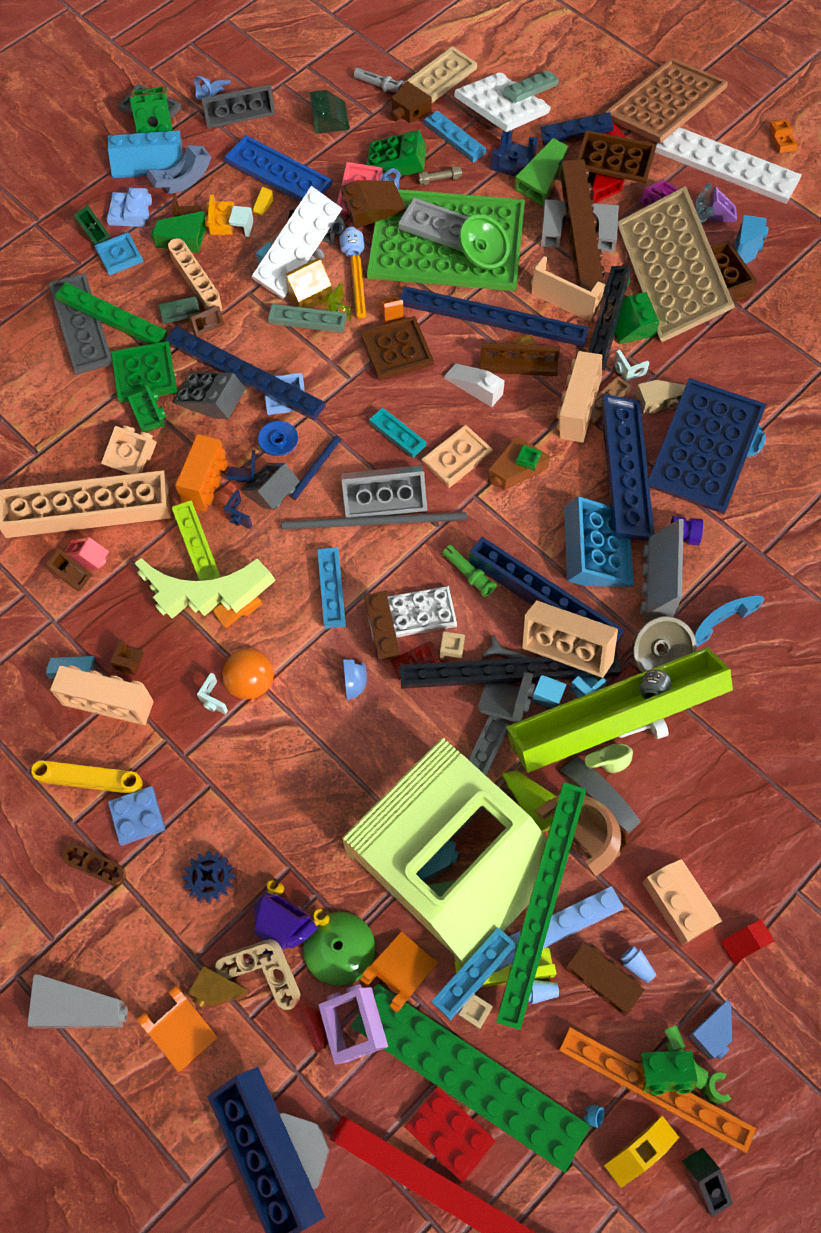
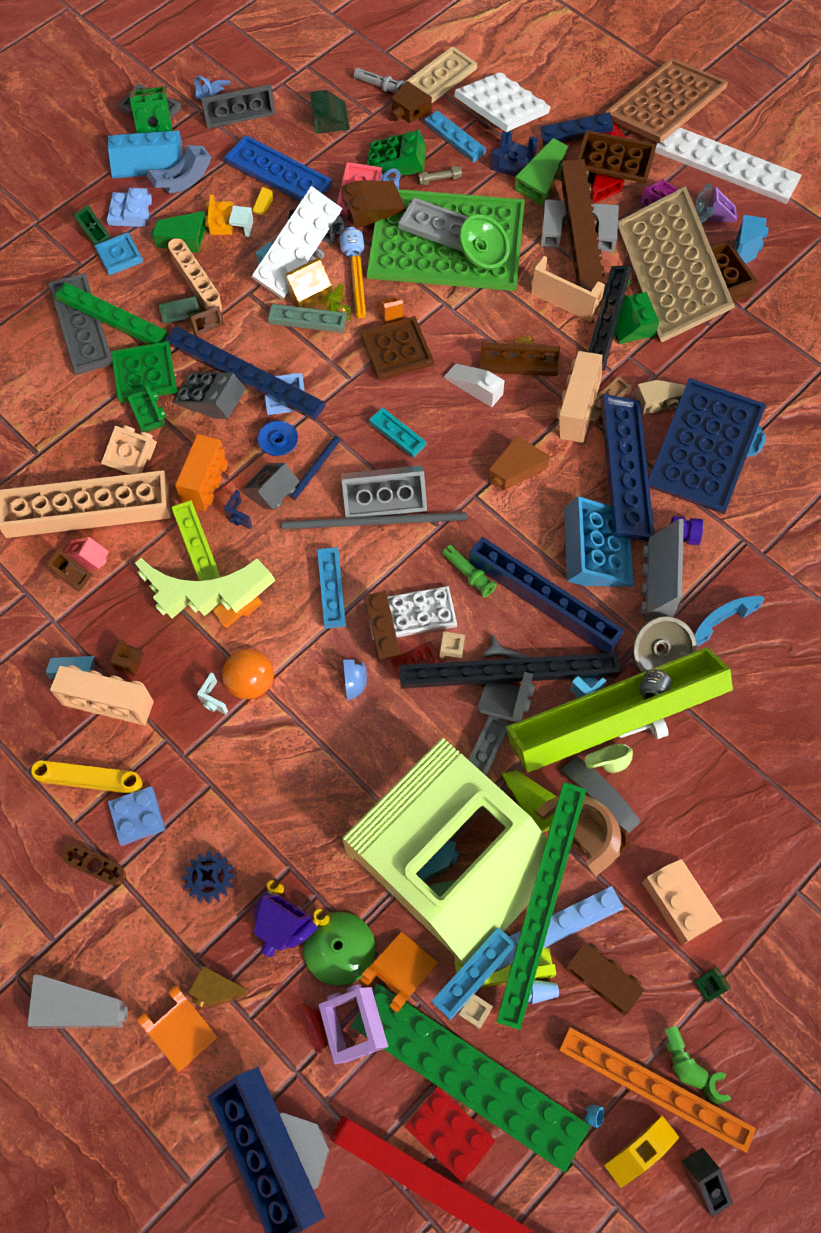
(183, 210): reddish brown bracket -> none
(242, 474): dark blue bracket -> none
(268, 964): tan beam -> none
(457, 456): light nougat tile -> none
(494, 316): dark blue plate -> none
(528, 457): green tile -> none
(530, 86): sand green plate -> none
(548, 692): medium azure panel -> none
(569, 638): light nougat brick -> none
(627, 372): light aqua bracket -> none
(638, 964): light blue cone -> none
(668, 1072): green bracket -> none
(712, 984): none -> dark green slope
(714, 1032): medium blue slope -> none
(747, 941): red slope -> none
(782, 136): orange slope -> none

